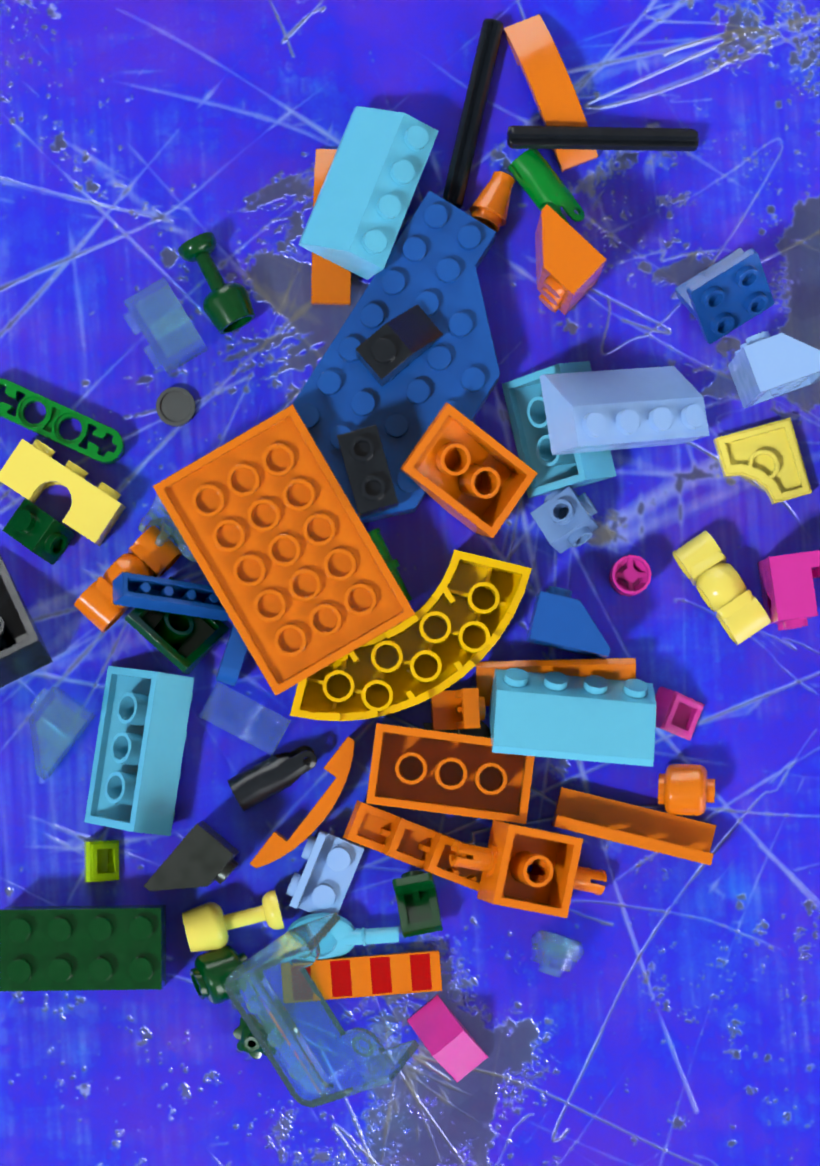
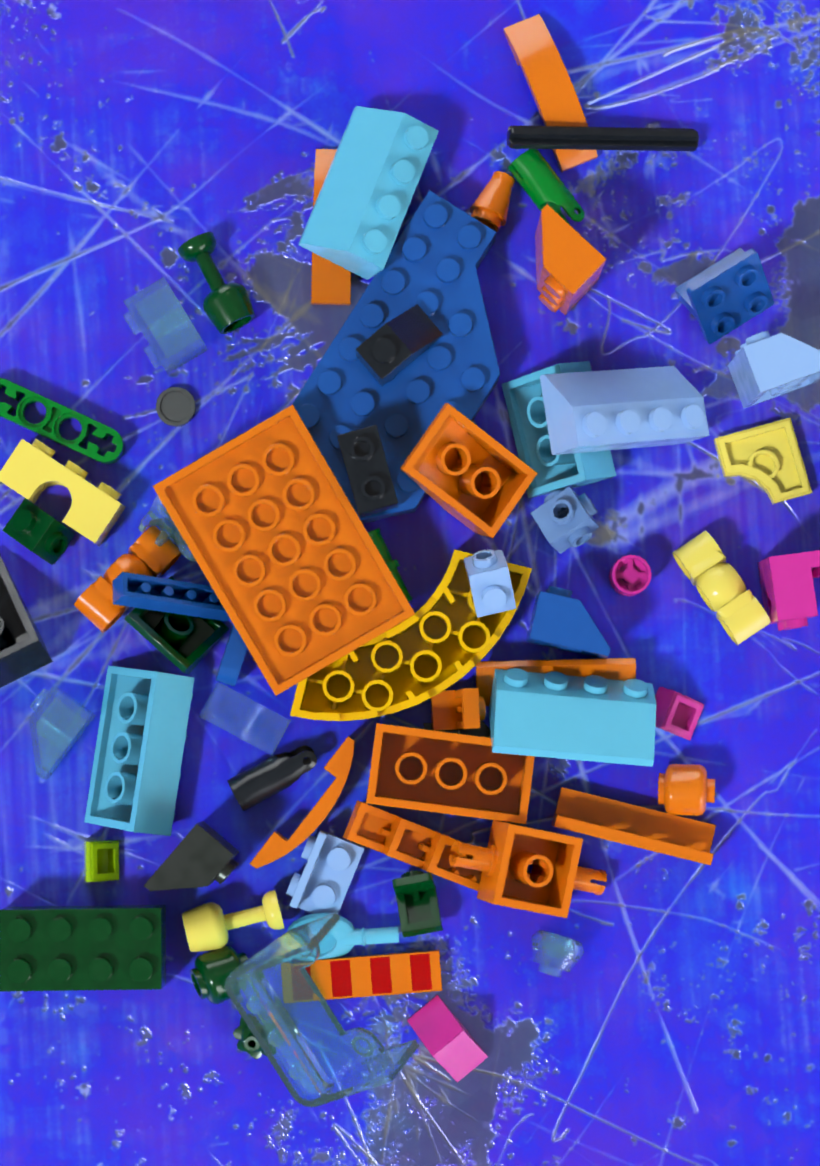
(473, 112): black axle -> none
(490, 582): none -> light blue bracket

